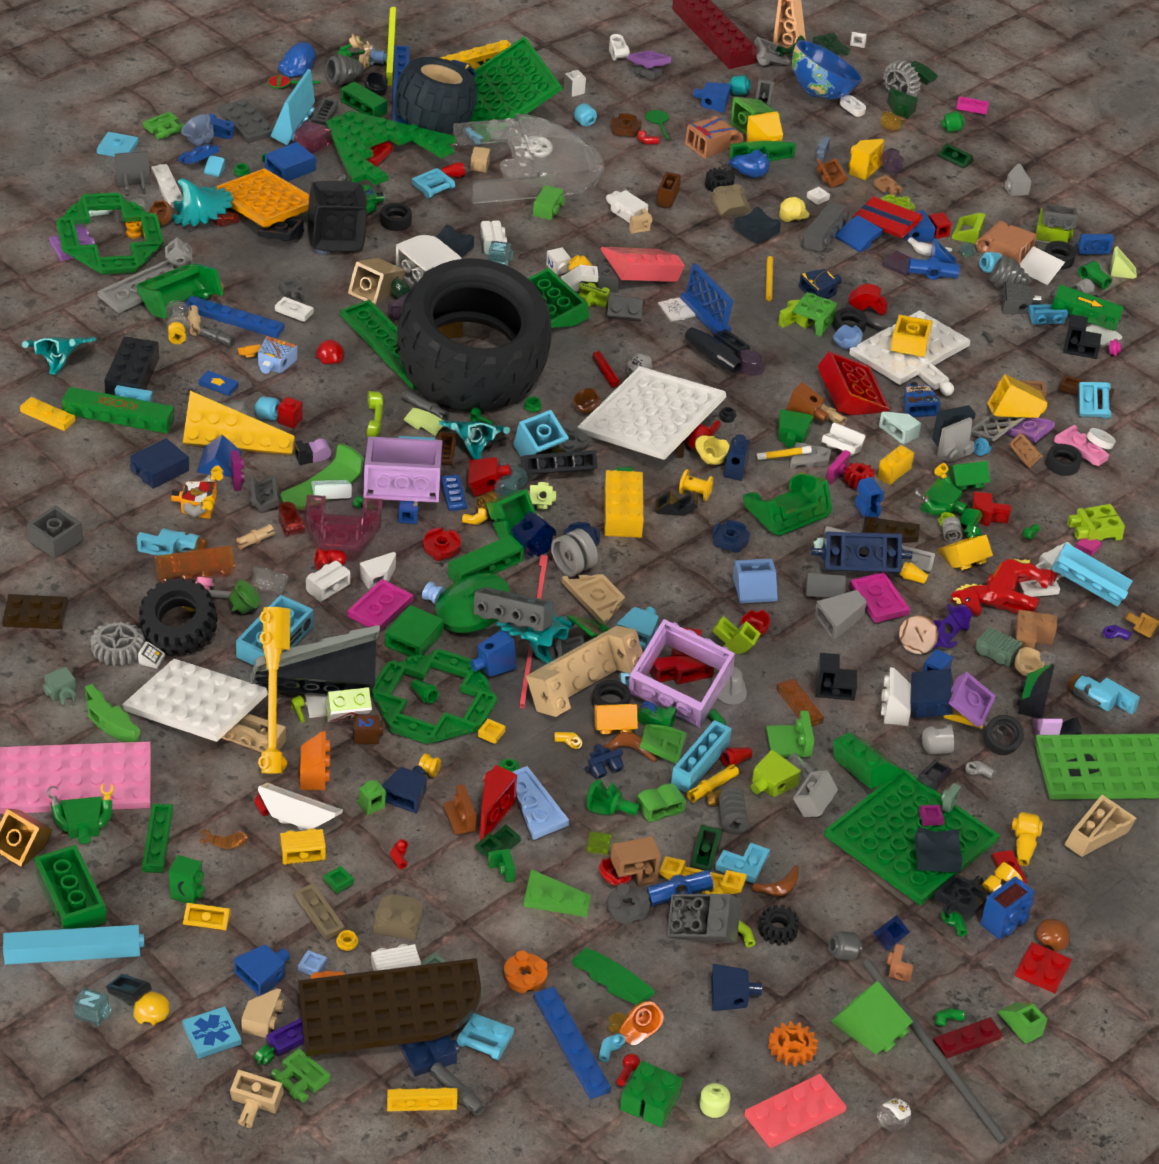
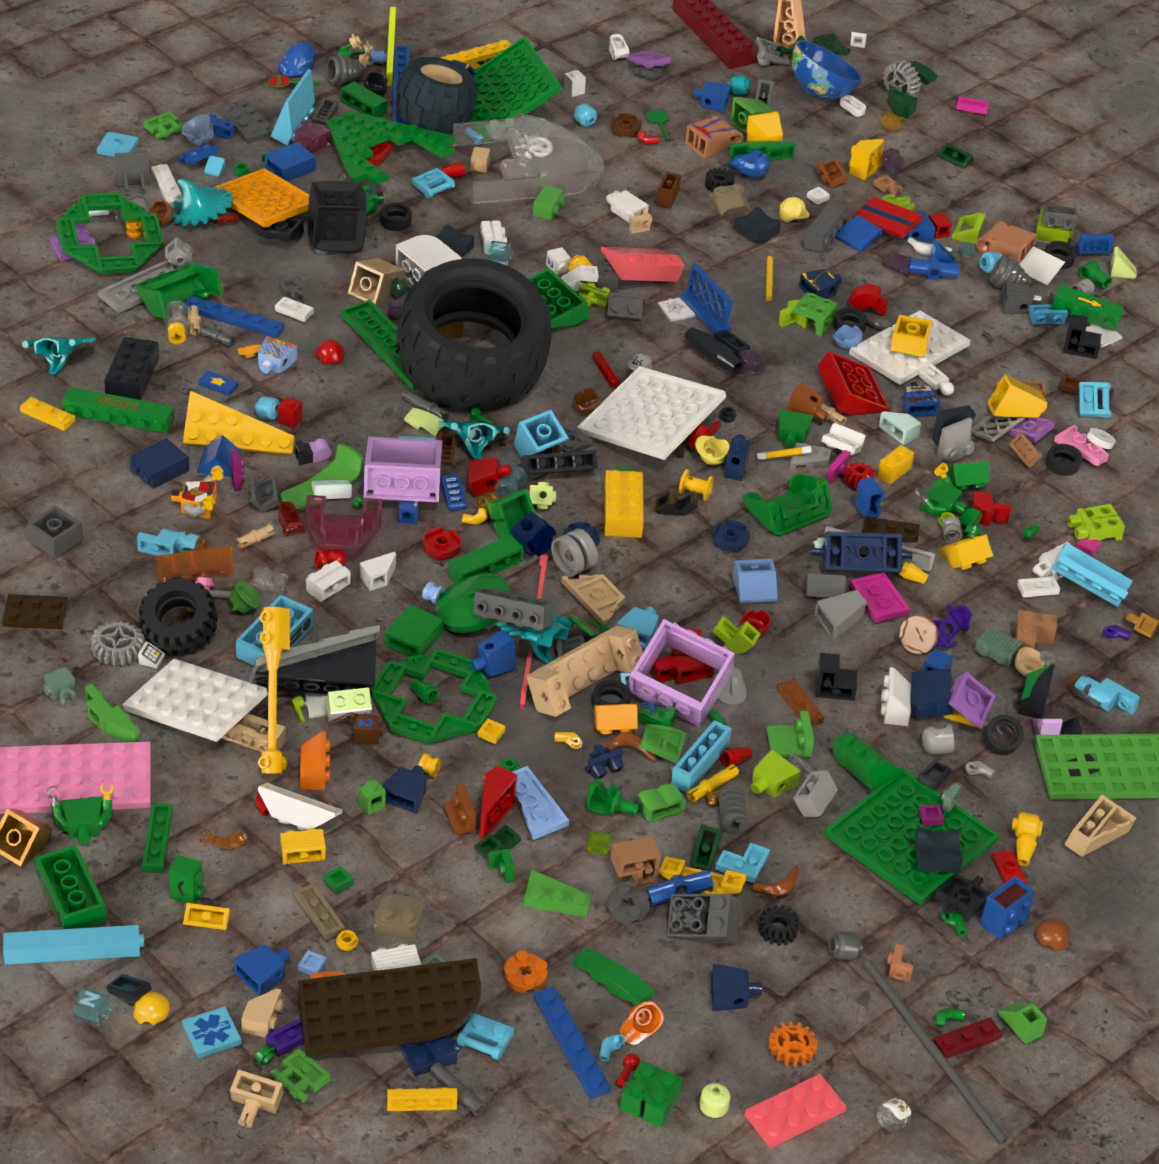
(134, 393): medium azure plate -> none
(375, 401): lime piece -> none
(380, 605): dark pink plate -> none
(398, 852): red arm -> none
(532, 404): green plate -> none
(609, 873): red hair -> none
(615, 1019): clear yellow plate -> none
(747, 934): lime arm -> none
(822, 148): sand blue plate -> none
(874, 1019): bright green slope -> none
(891, 932): clear blue brick -> none
(953, 122): green head -> none
(982, 447): dark azure plate -> none
(1001, 588): red animal -> none
(1002, 874): yellow wheel -> none
(1018, 182): light grey slope -> none
(1043, 967): red plate -> none
(1115, 347): dark pink plate -> none

